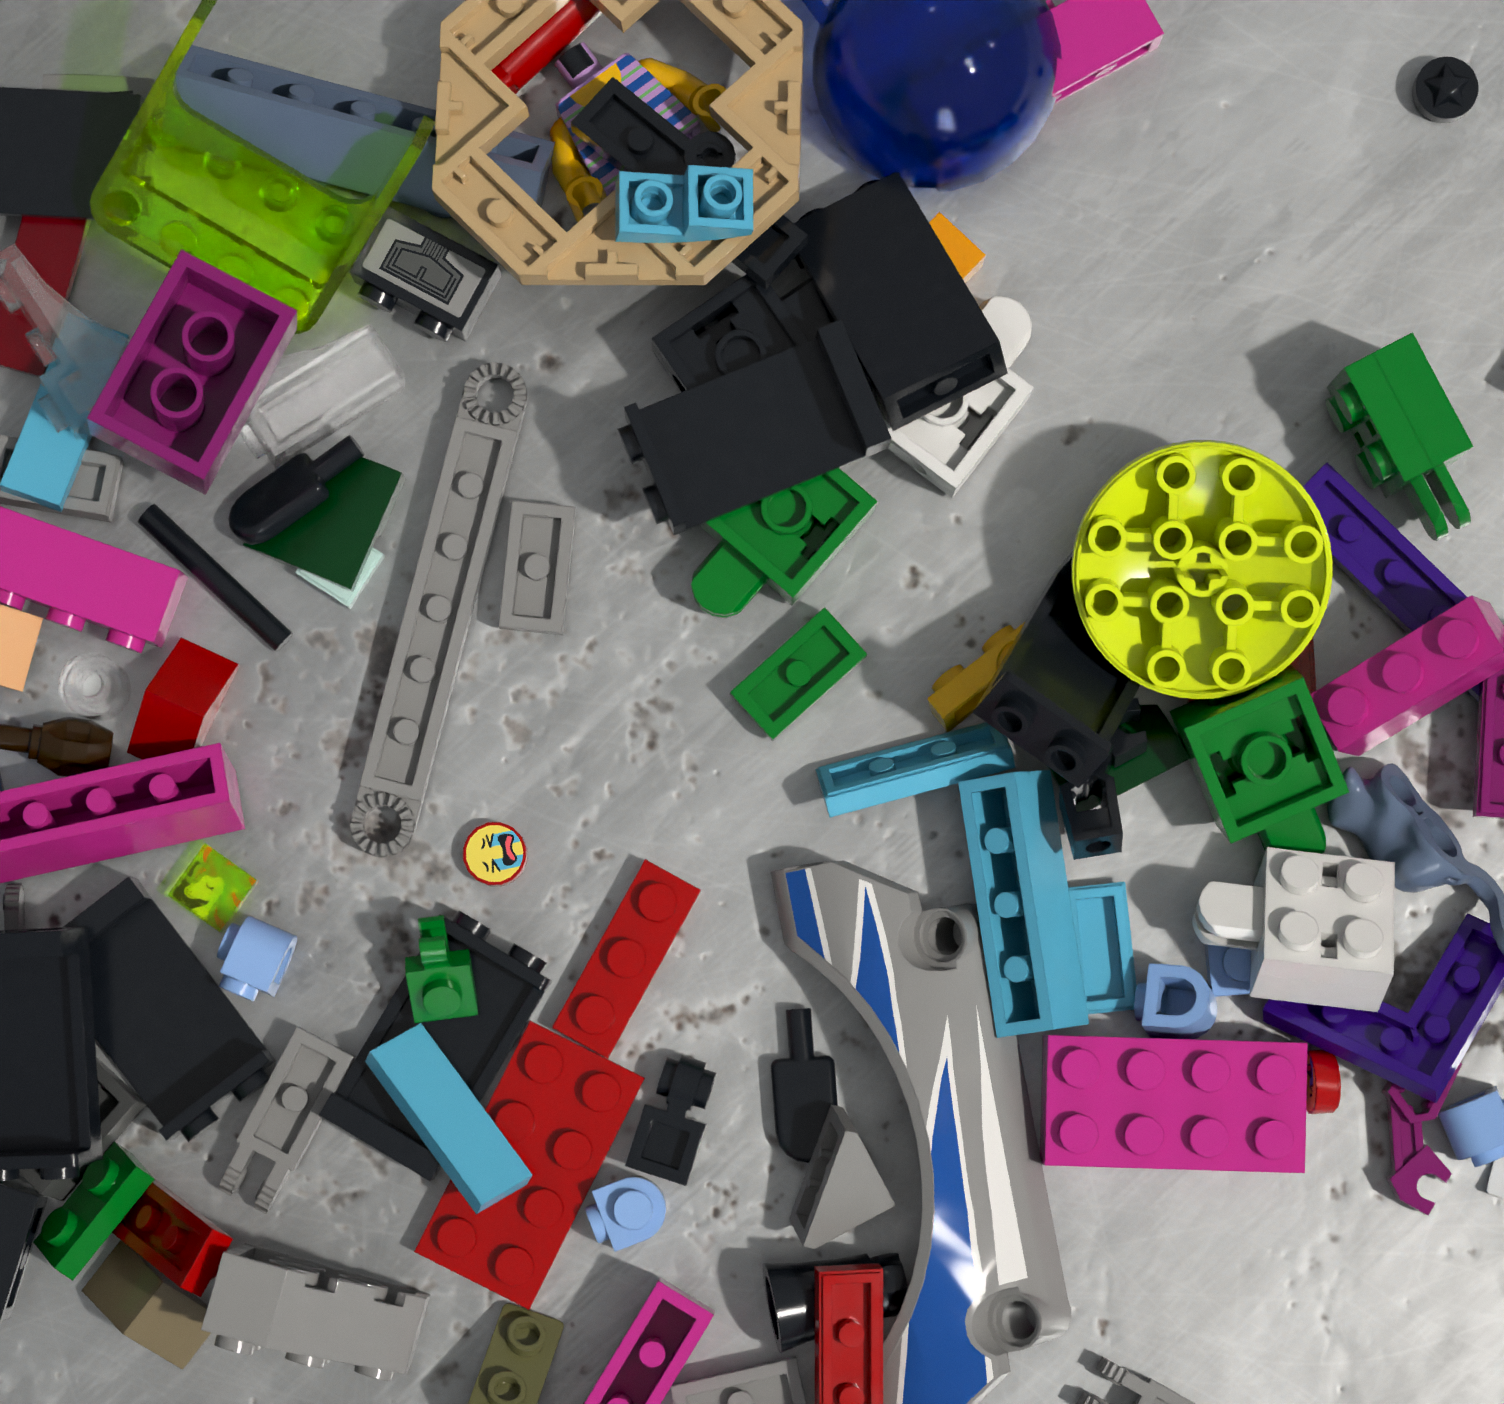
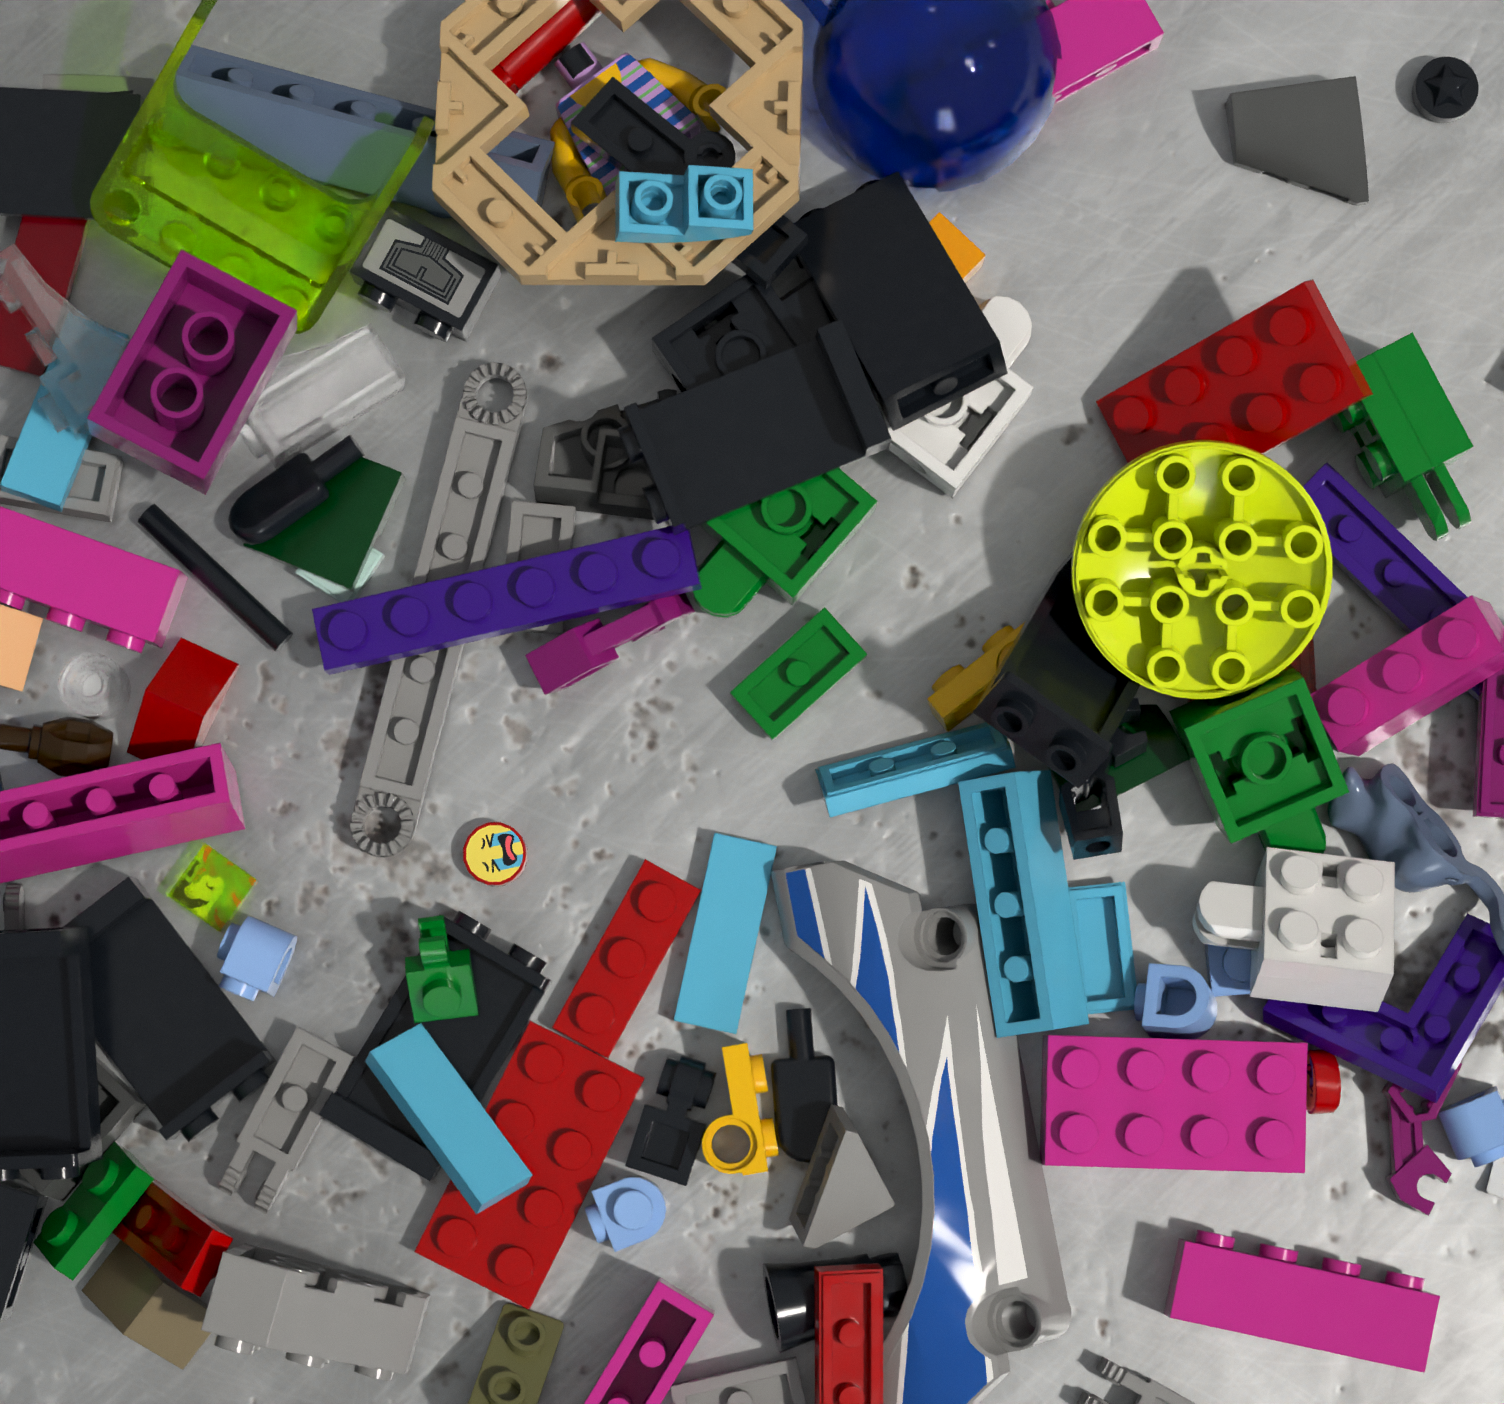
(506, 599): none -> dark purple plate
(588, 466): none -> dark grey slope
(593, 646): none -> magenta piece
(725, 933): none -> medium azure tile
(745, 1080): none -> yellow plate
(1245, 383): none -> red plate
(1300, 1303): none -> dark pink brick
(1303, 134): none -> dark grey slope

